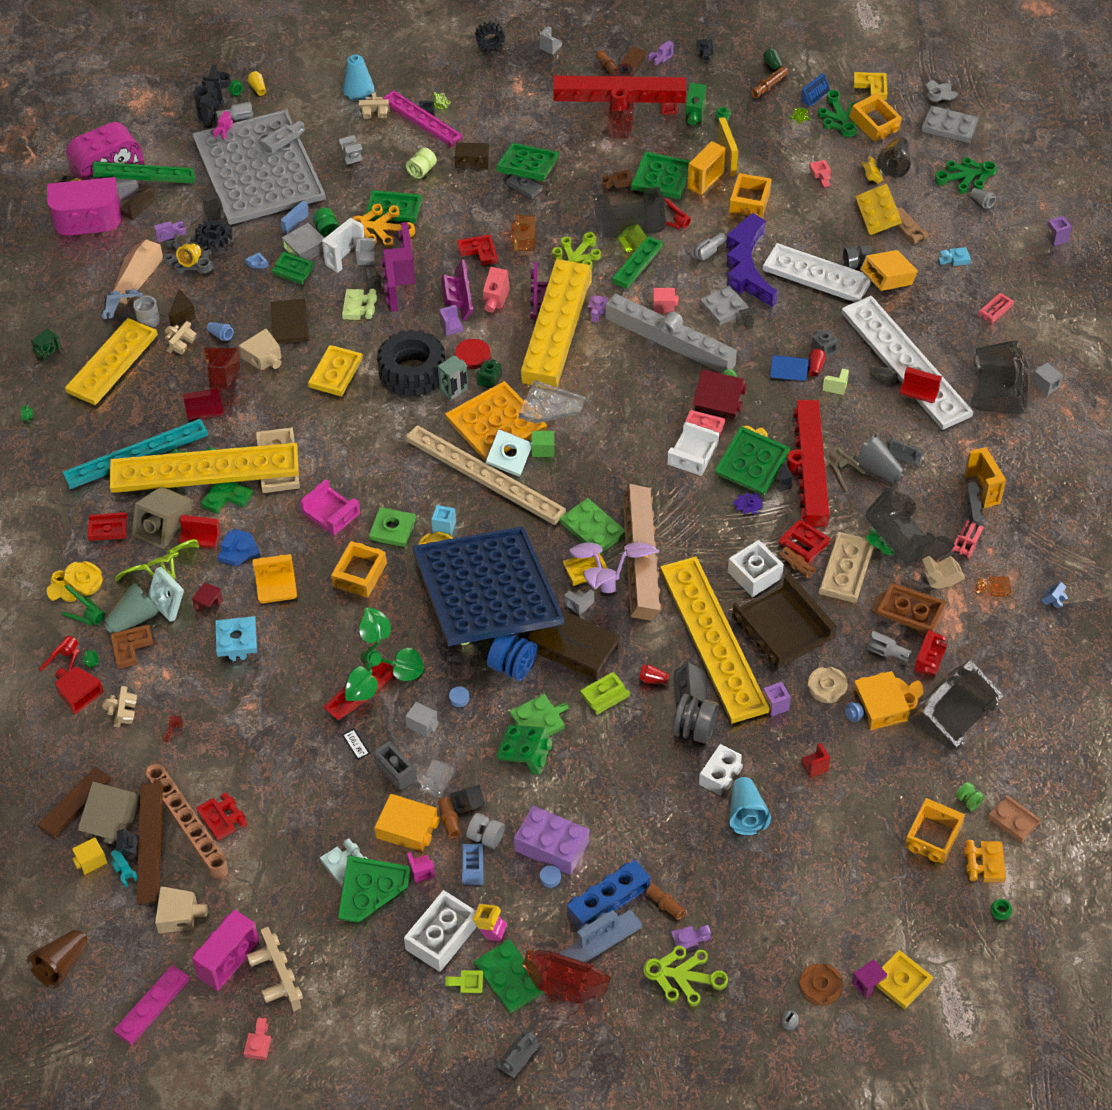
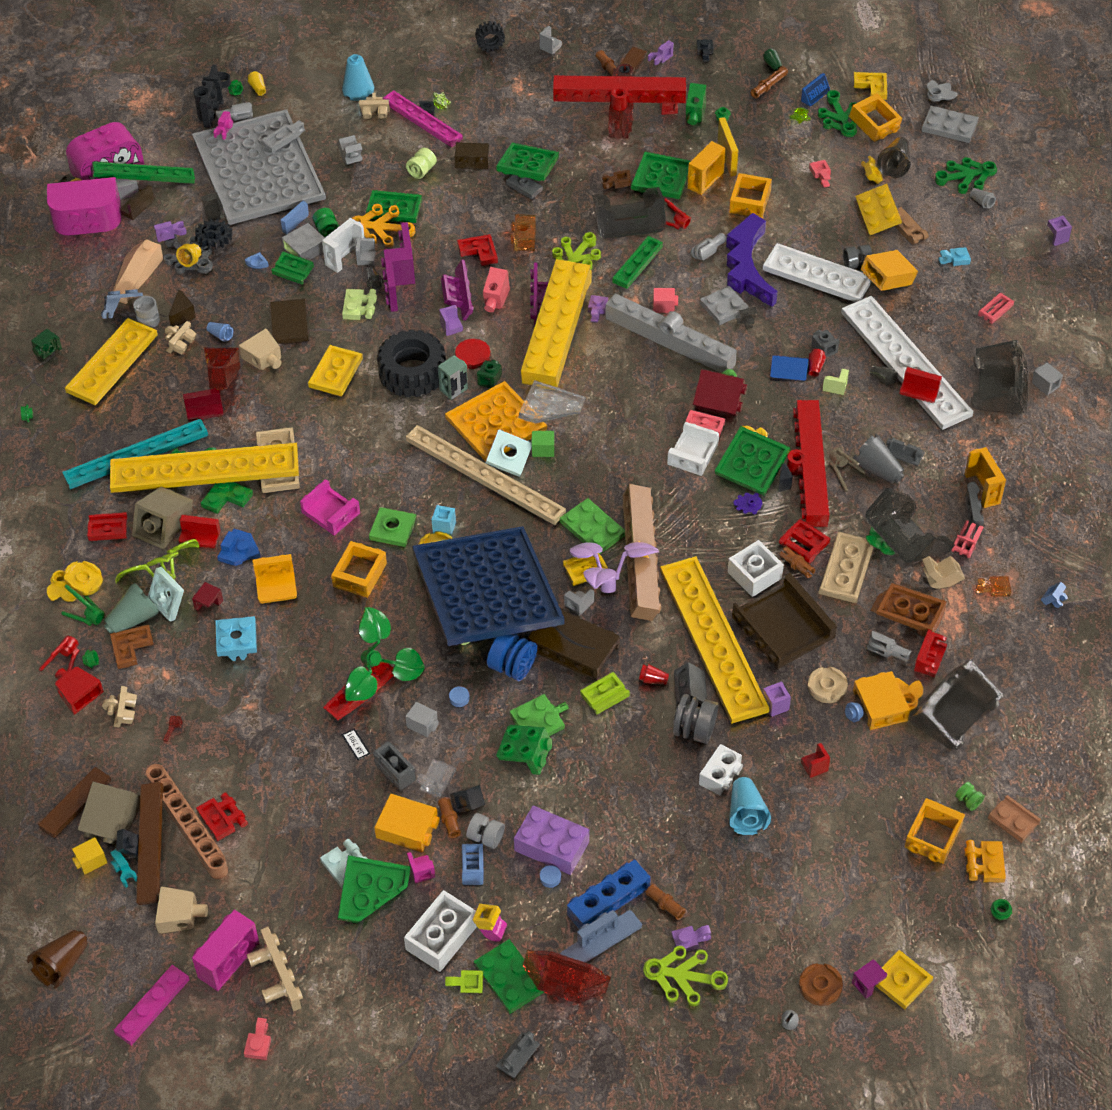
(632, 237): clear neon green piece -> none

